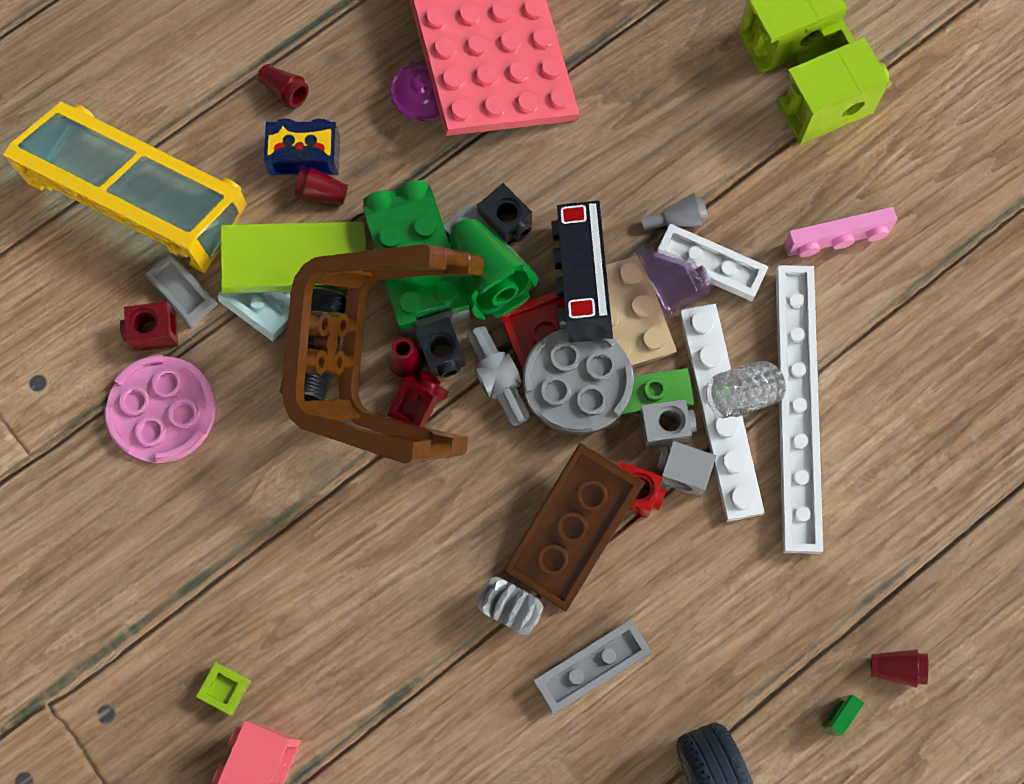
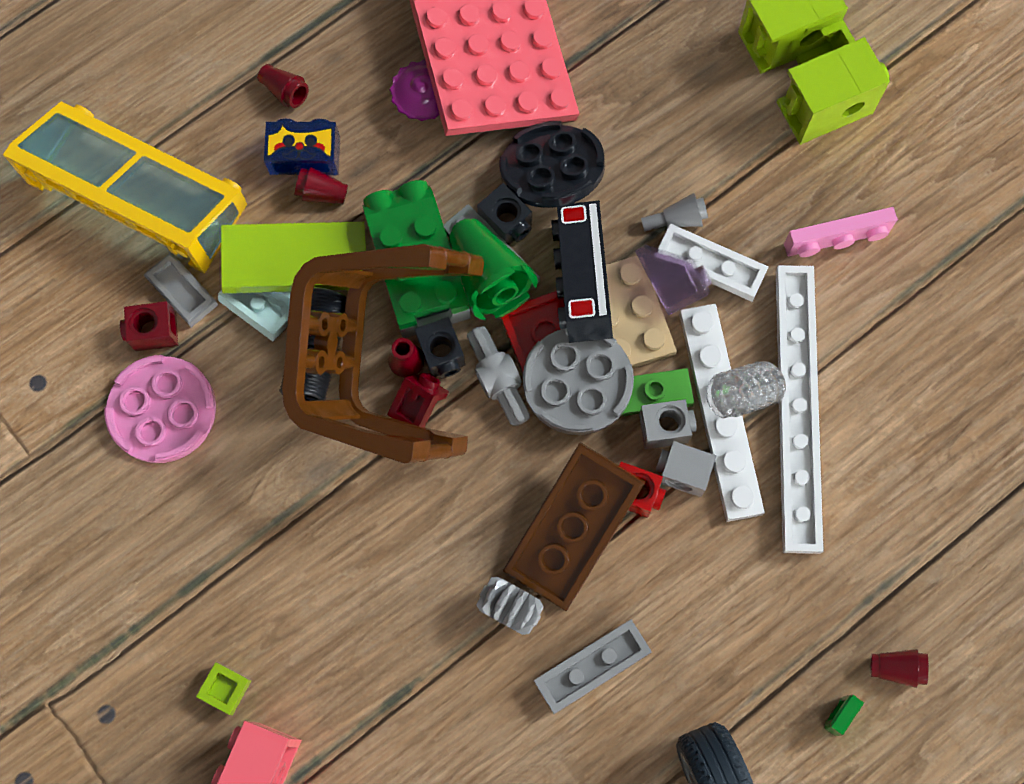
(552, 164): none -> black tile

